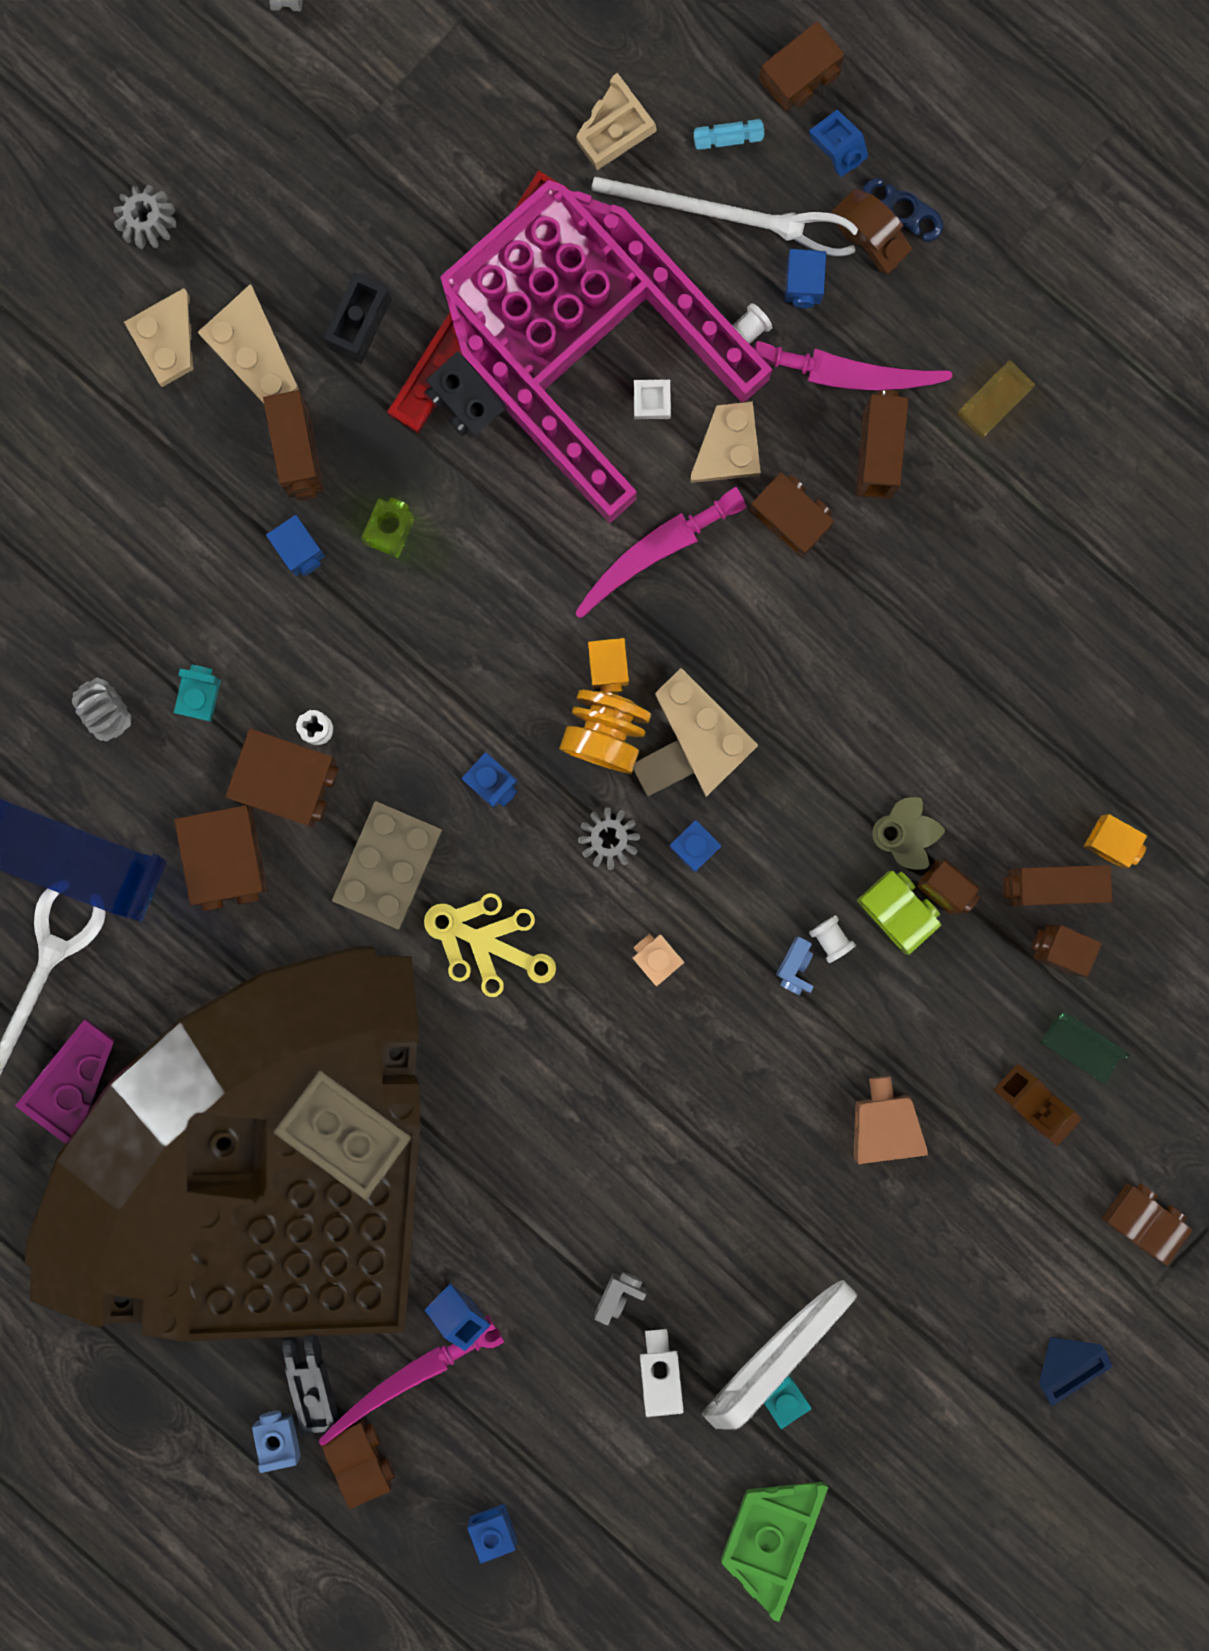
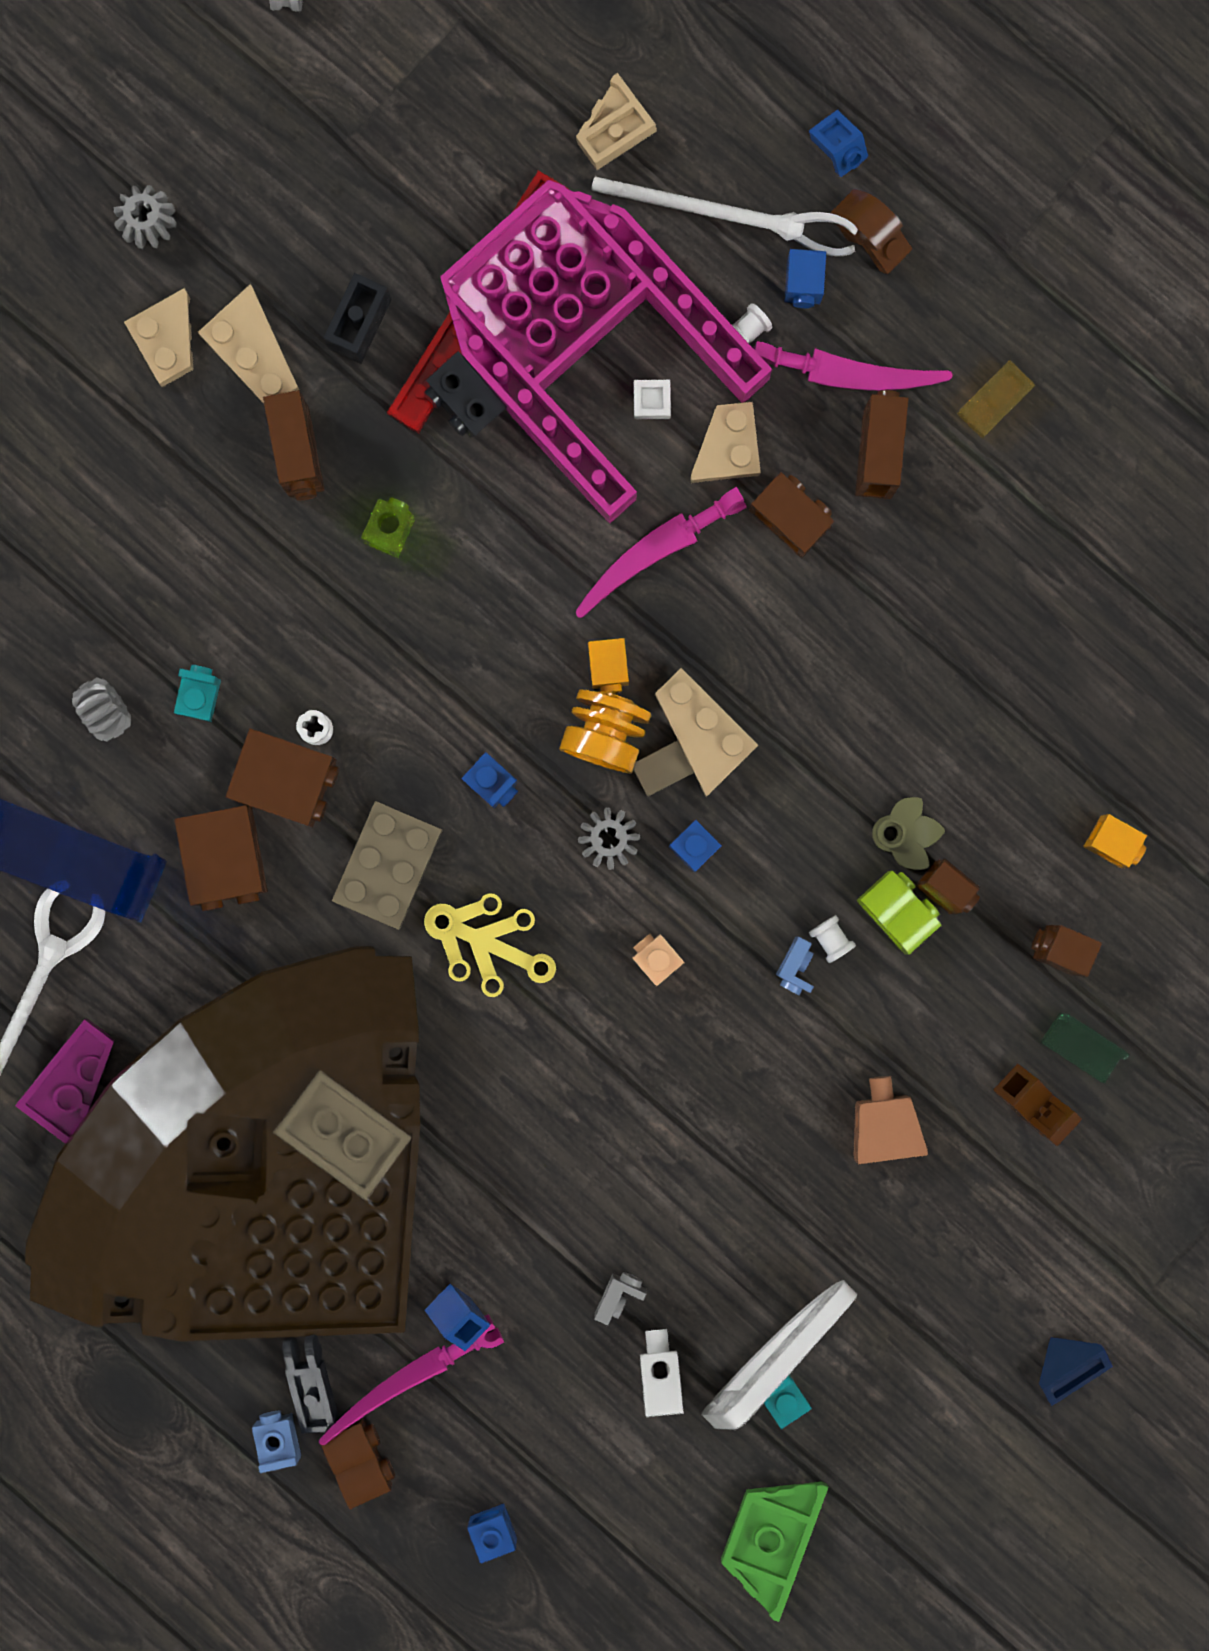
(296, 546): blue brick -> none
(729, 134): medium azure axle -> none
(802, 67): reddish brown brick -> none
(920, 209): dark blue piece -> none
(1058, 885): reddish brown brick -> none
(1147, 1223): reddish brown brick -> none

